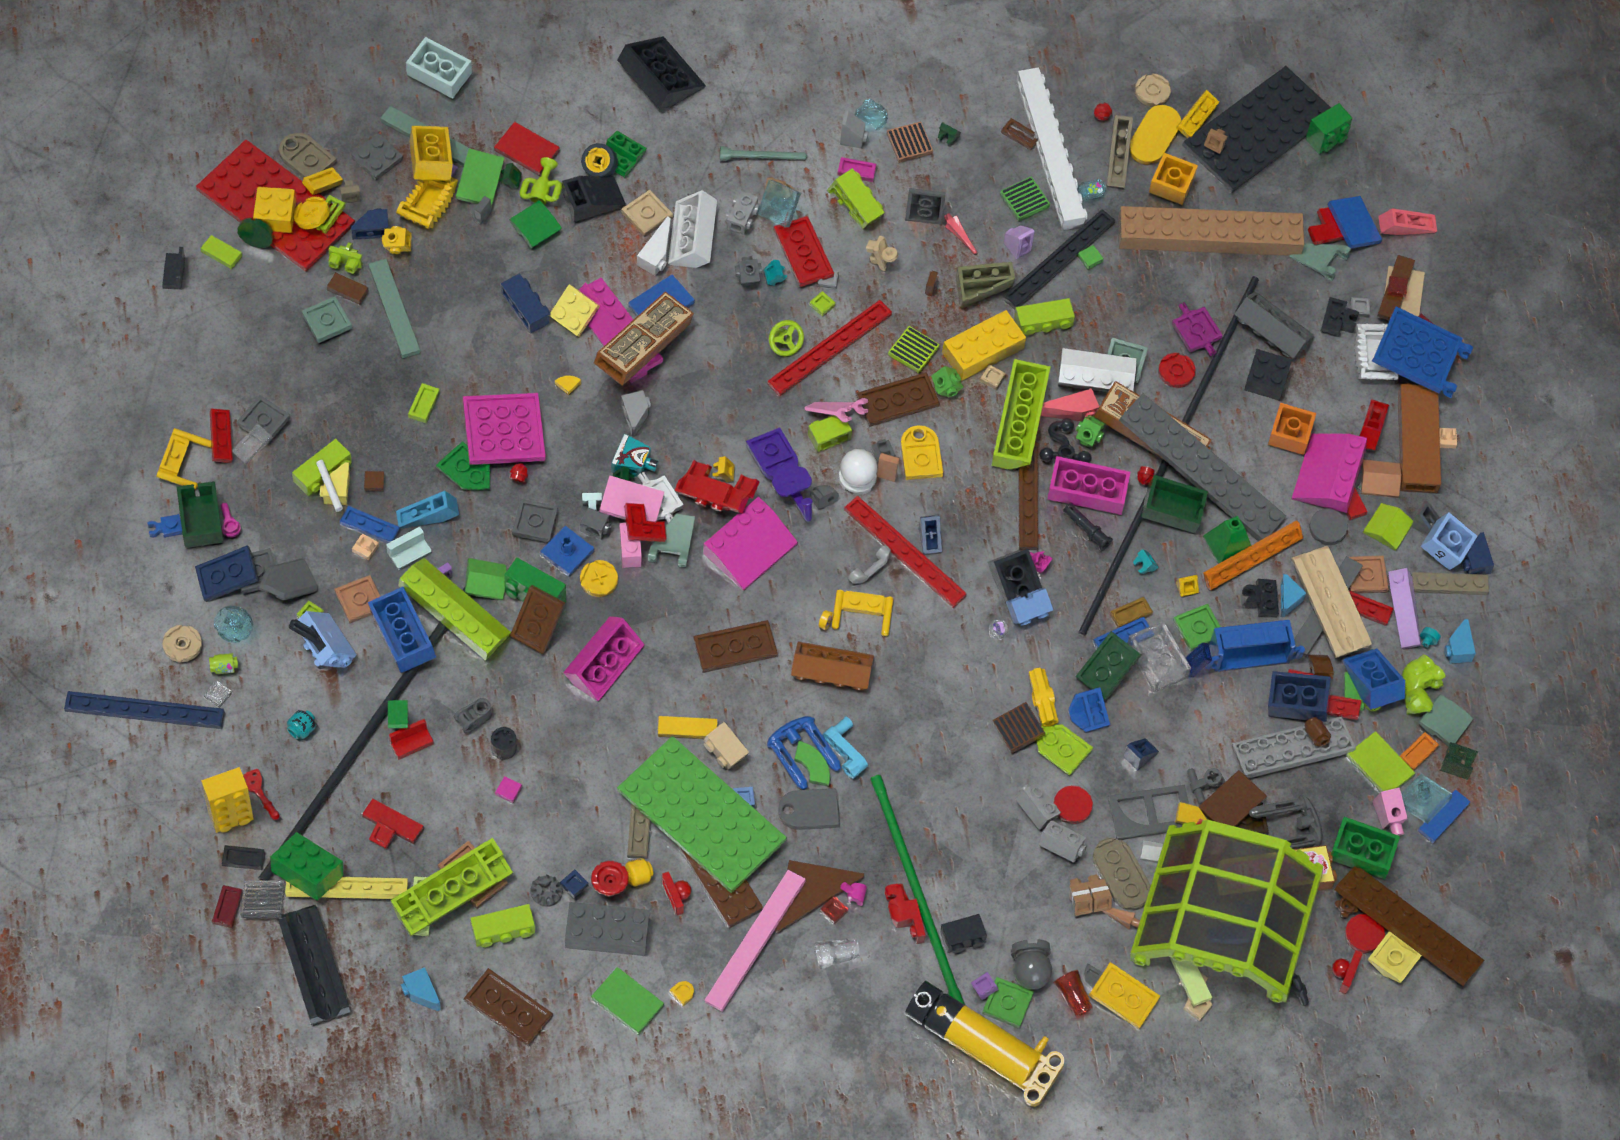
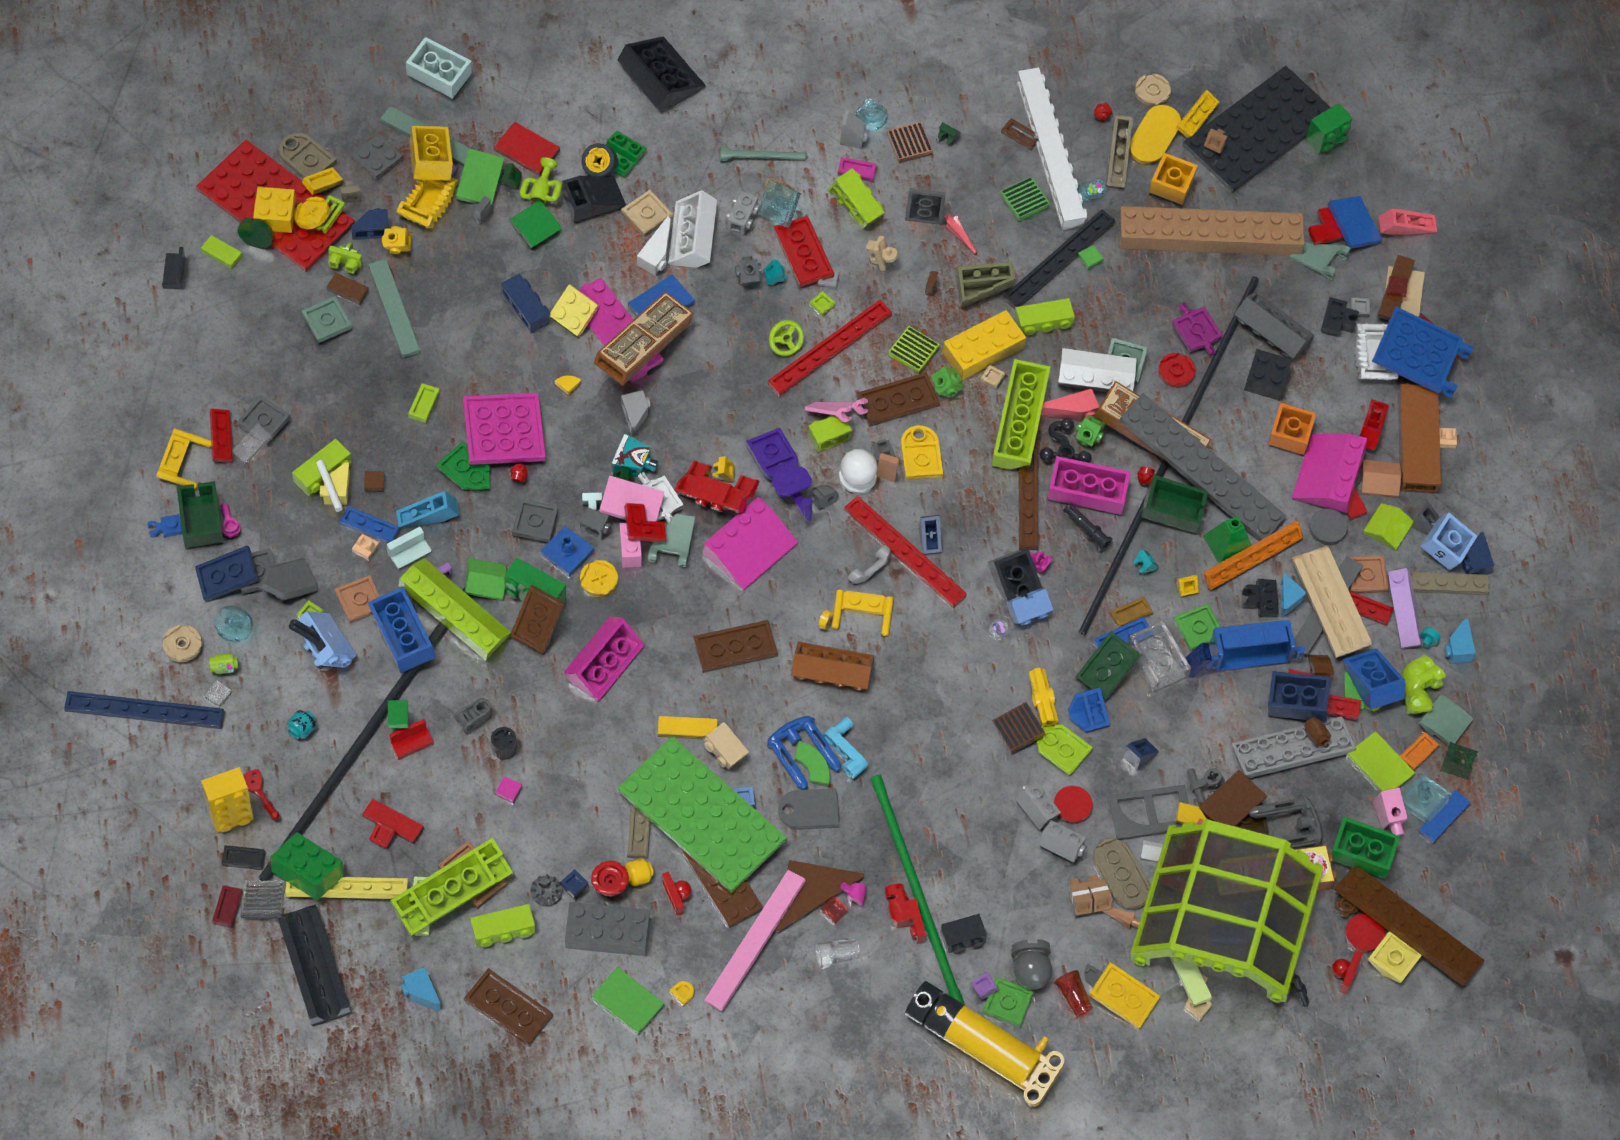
(1019, 240): lavender slope -> none

